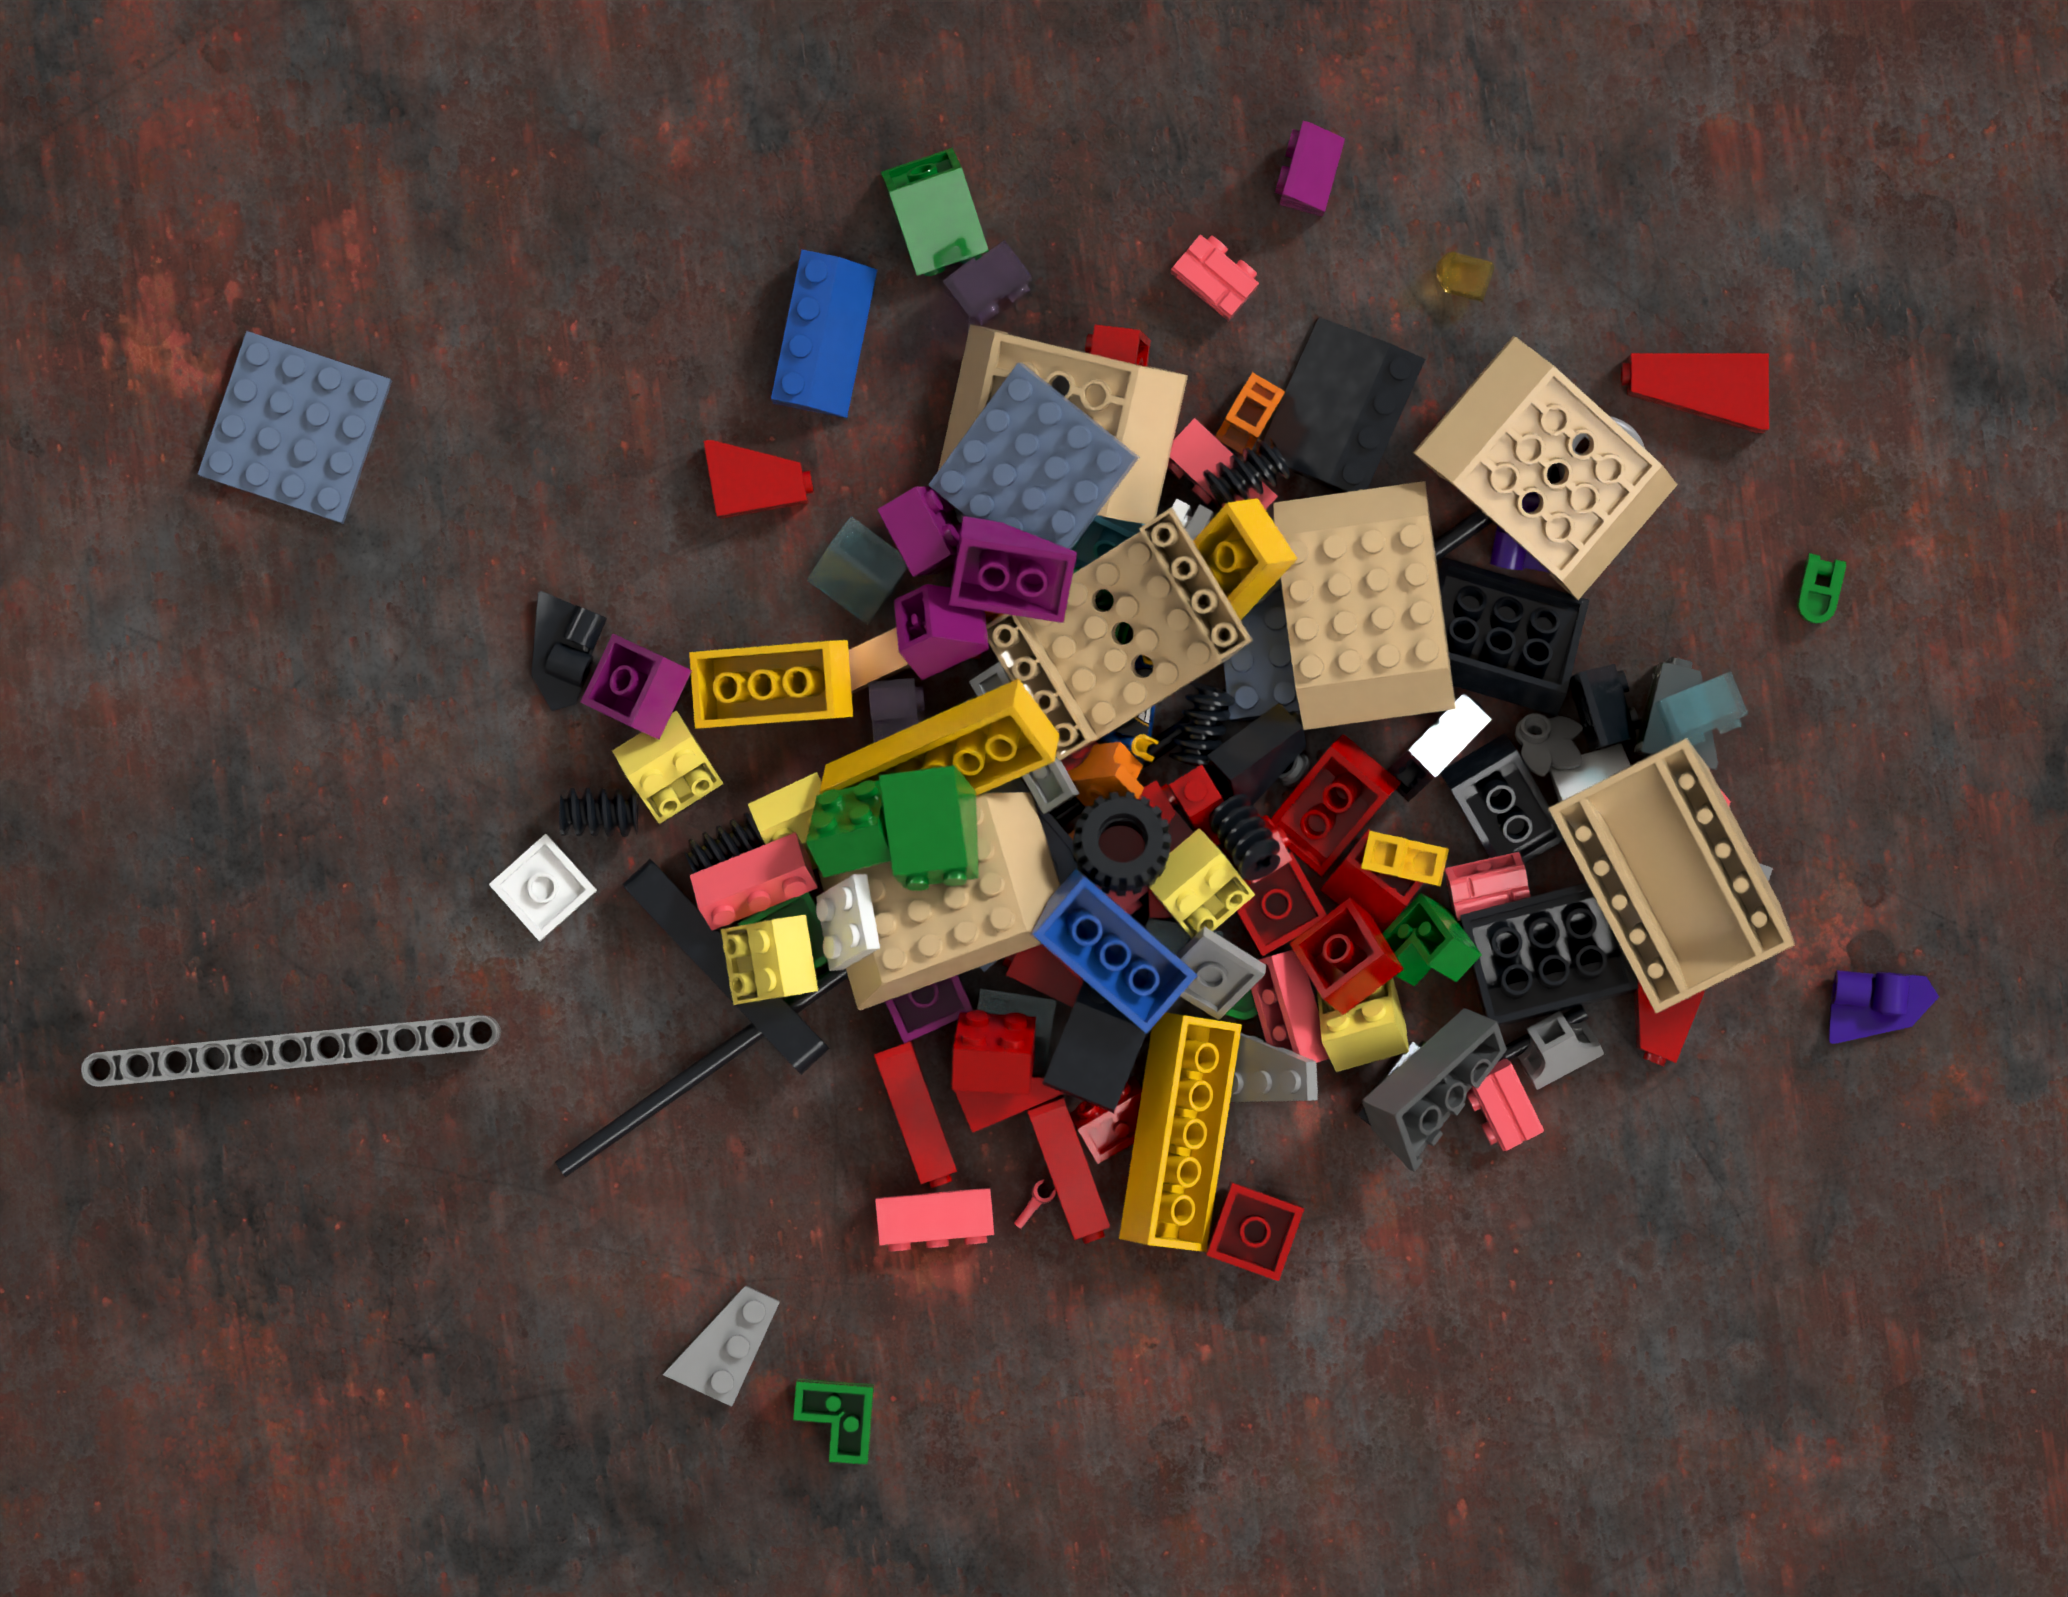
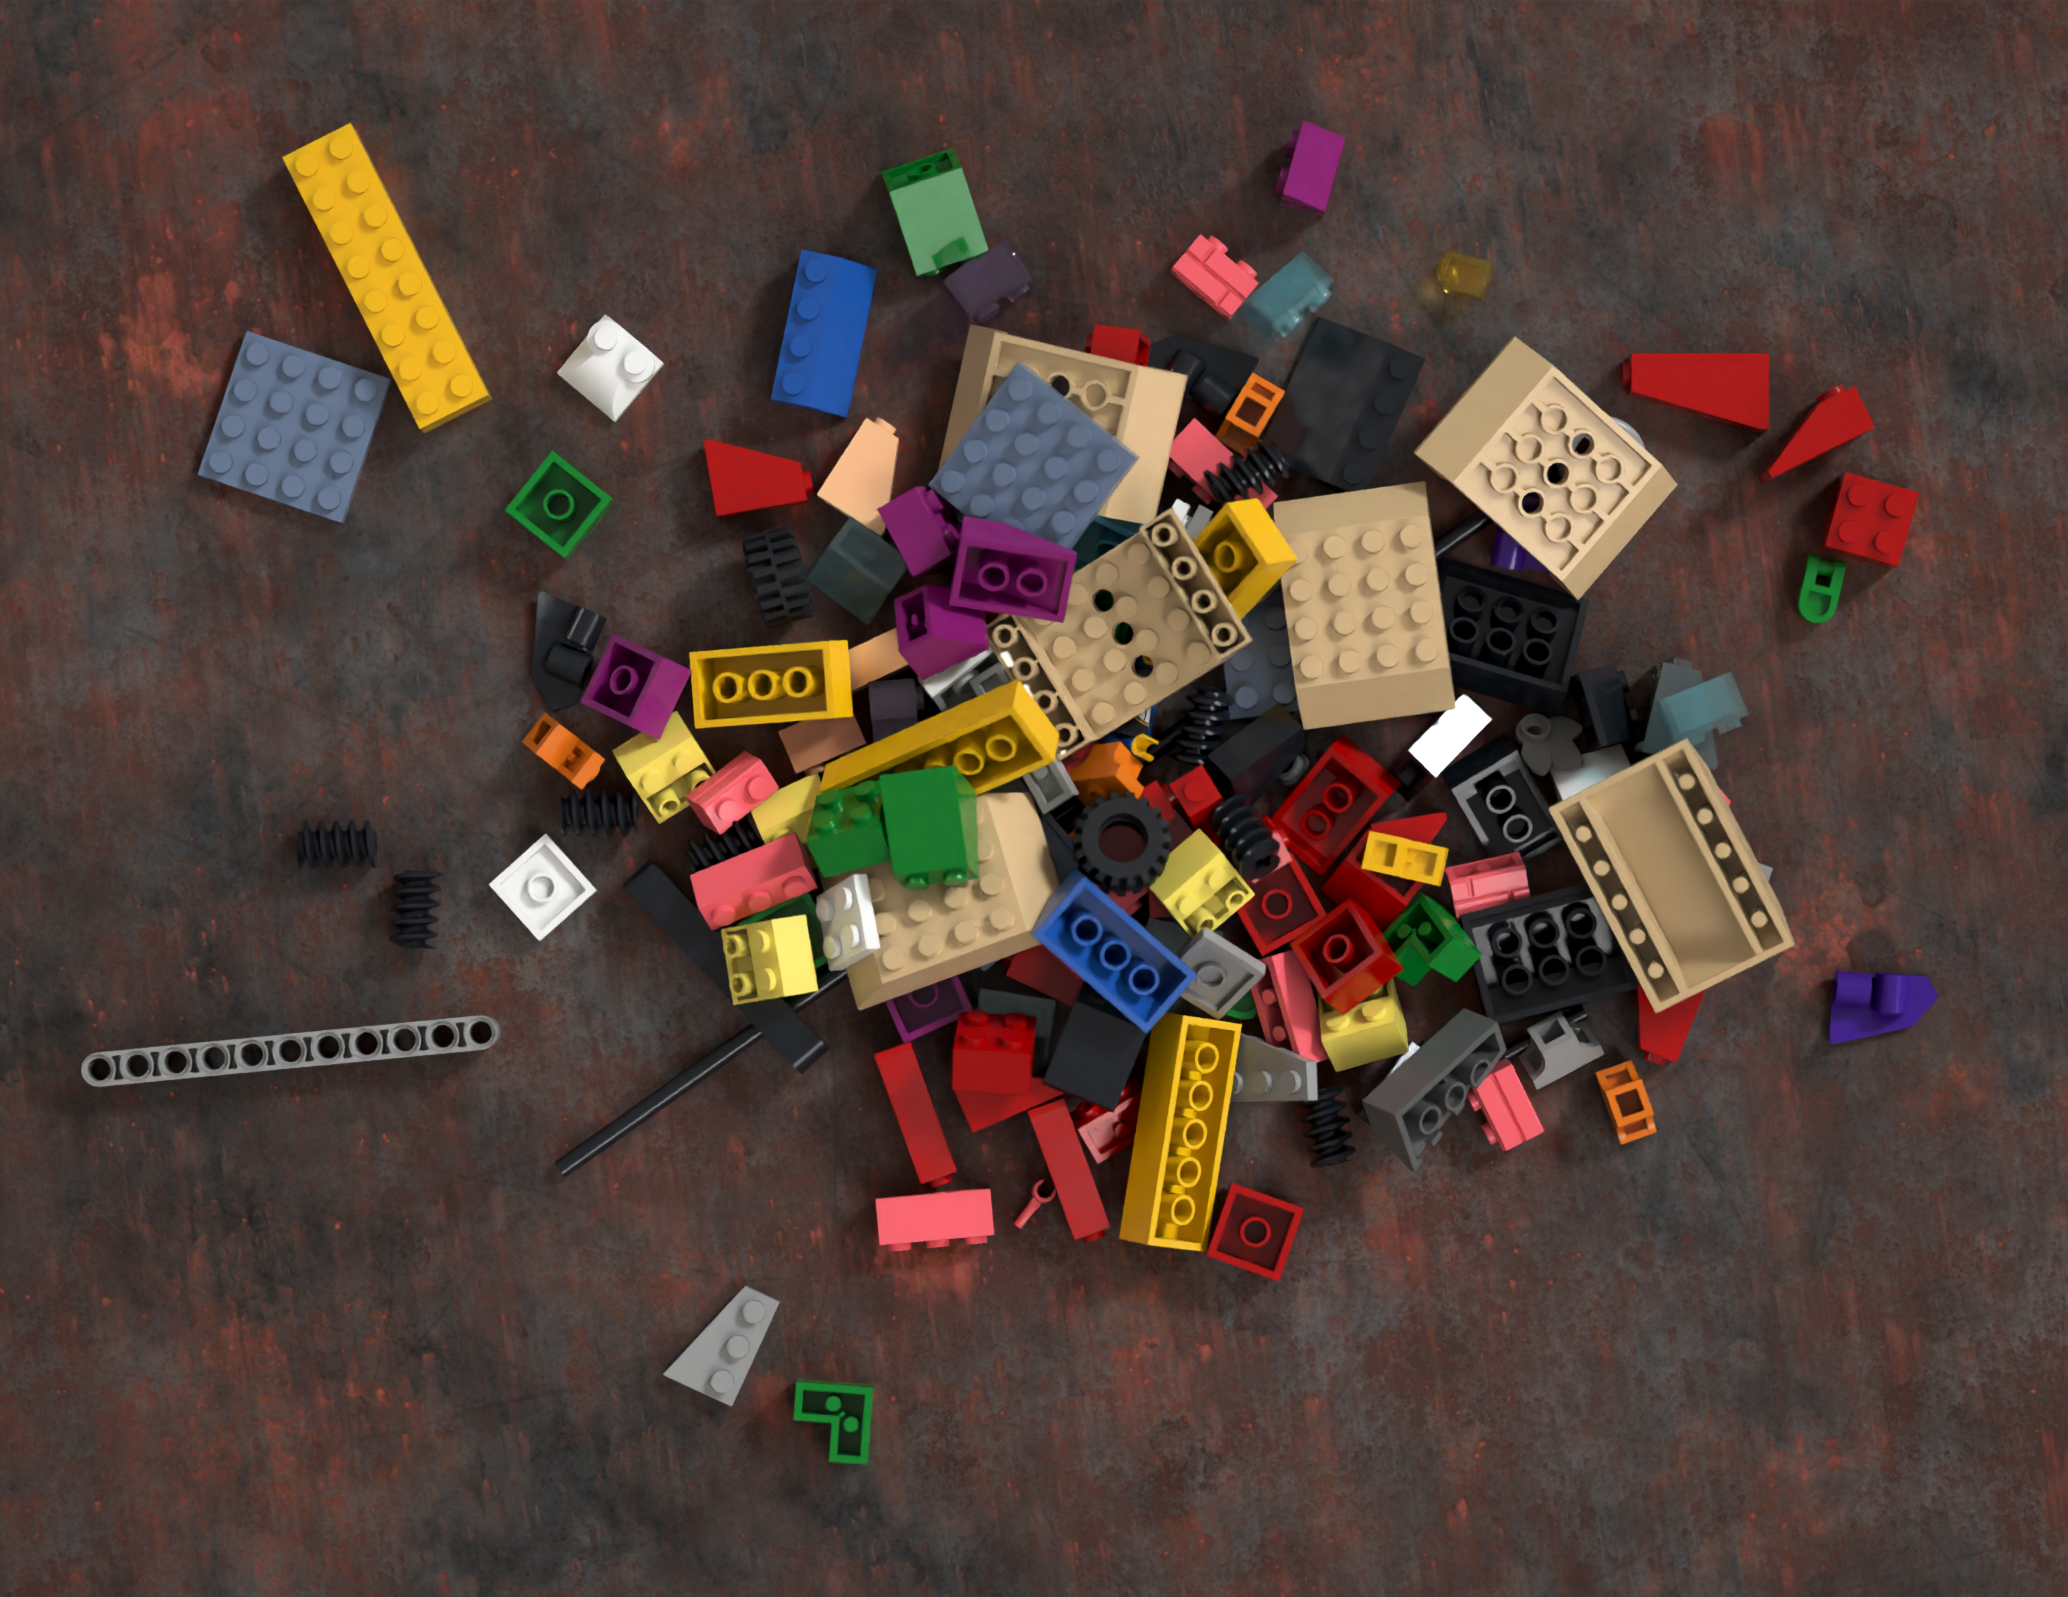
(337, 844): none -> black piece
(387, 278): none -> yellow brick
(415, 909): none -> black piece
(560, 505): none -> green brick
(563, 751): none -> orange brick
(610, 367): none -> white slope
(732, 792): none -> coral brick
(778, 576): none -> black tyre
(819, 741): none -> nougat piece
(864, 475): none -> light nougat slope
(952, 685): none -> white slope
(1212, 371): none -> black panel
(1288, 295): none -> clear light blue slope
(1327, 1128): none -> black piece
(1417, 828): none -> red slope
(1626, 1102): none -> orange brick
(1826, 426): none -> red slope
(1868, 520): none -> red brick

